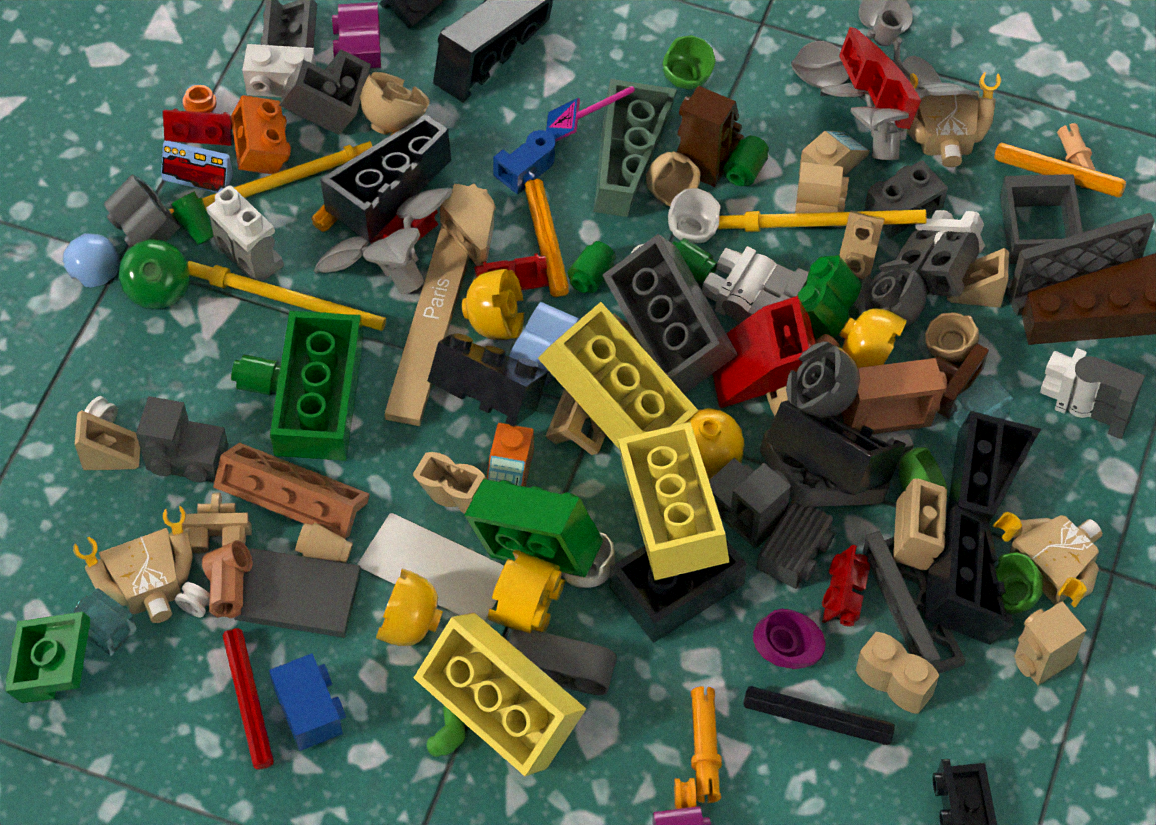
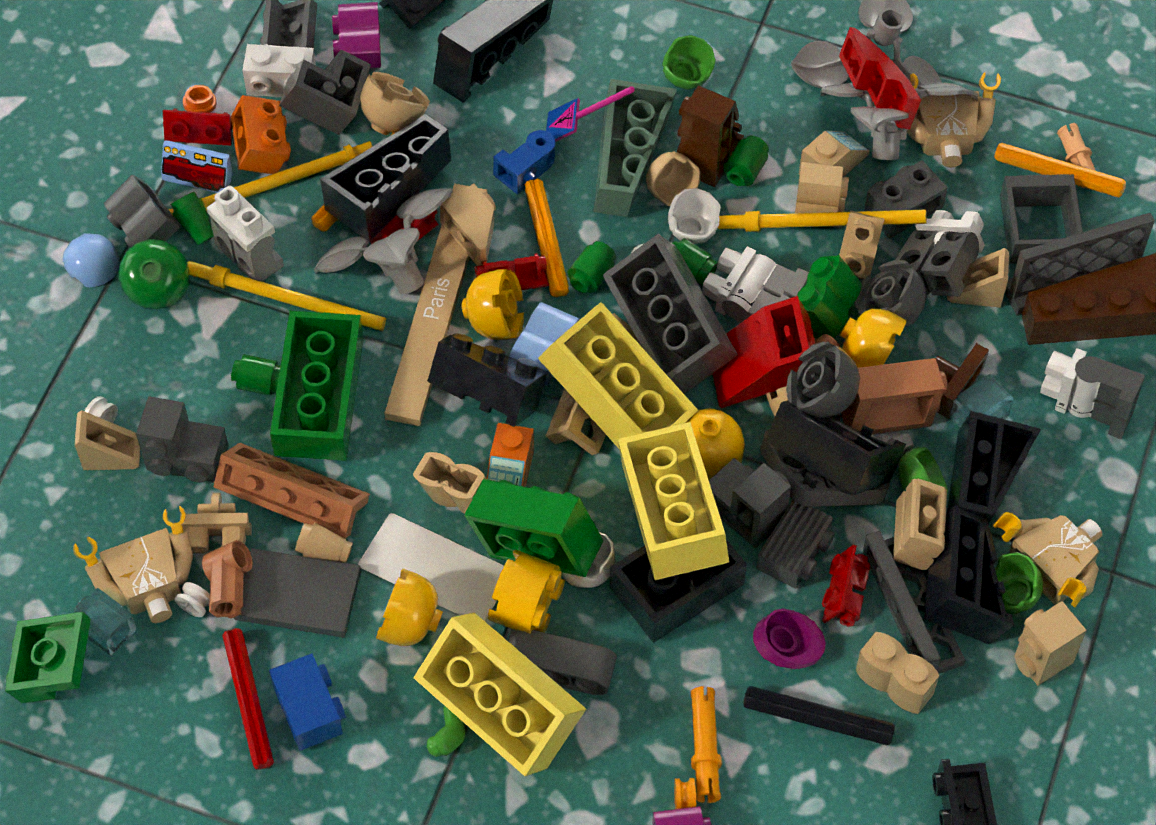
(951, 336): tan hair -> none

